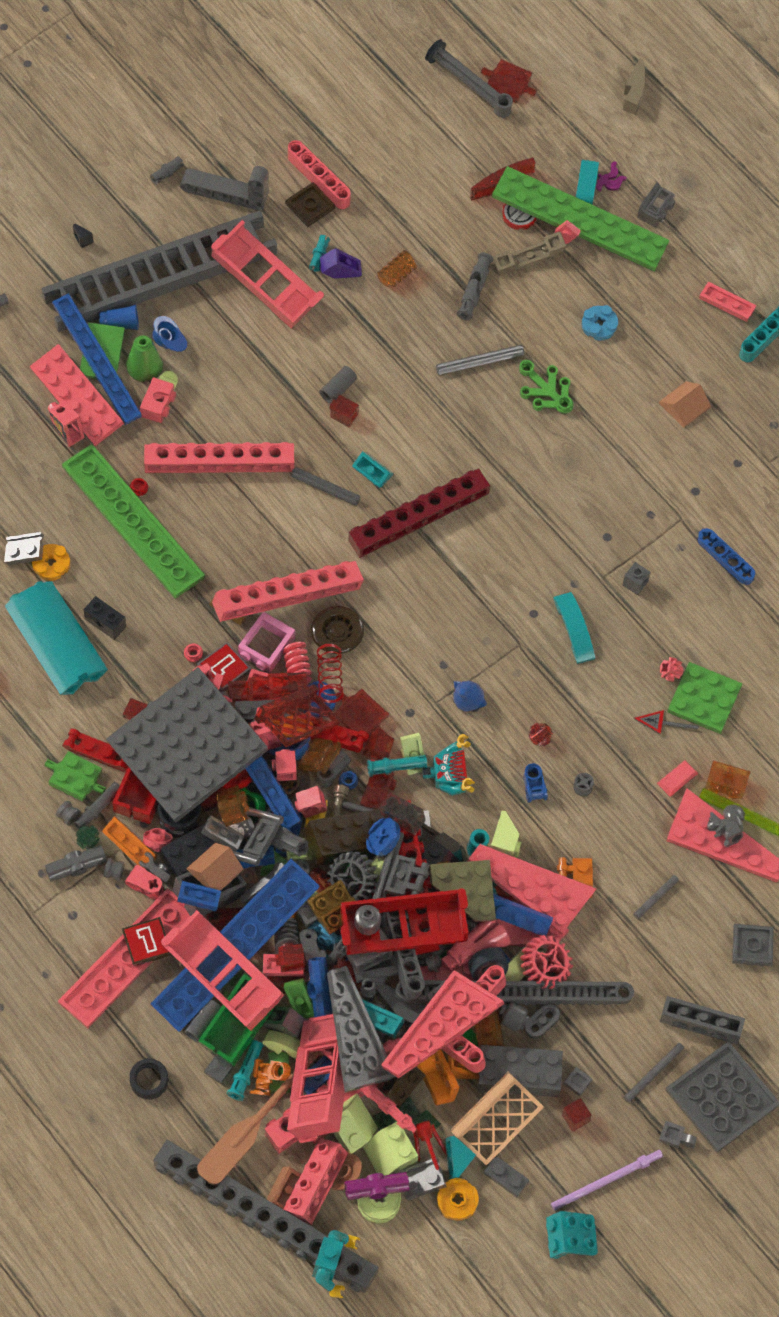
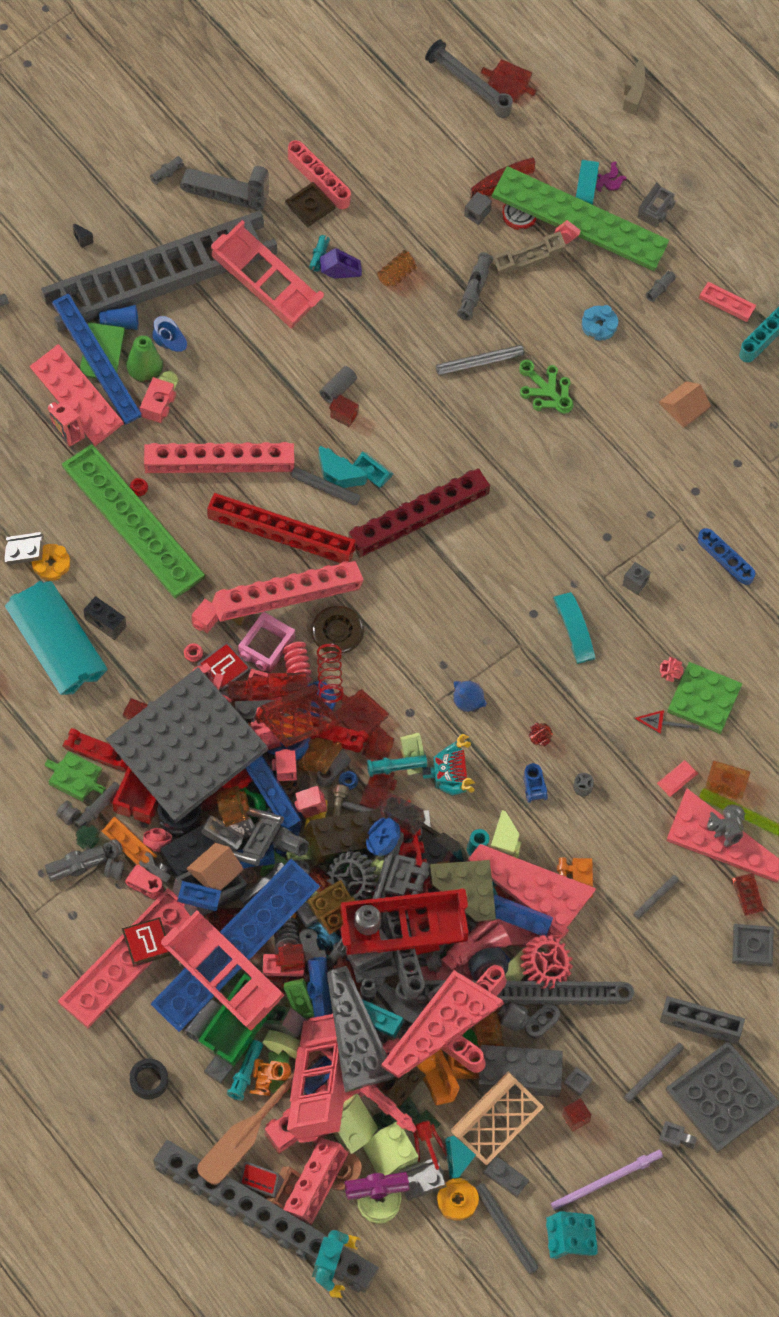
(114, 851): none -> dark grey bush
(204, 616): none -> coral brick
(261, 1179): none -> red slope
(281, 528): none -> red brick
(339, 469): none -> teal slope
(478, 208): none -> dark grey brick
(507, 1229): none -> dark grey axle
(660, 286): none -> dark grey pin
(741, 896): none -> clear red slope

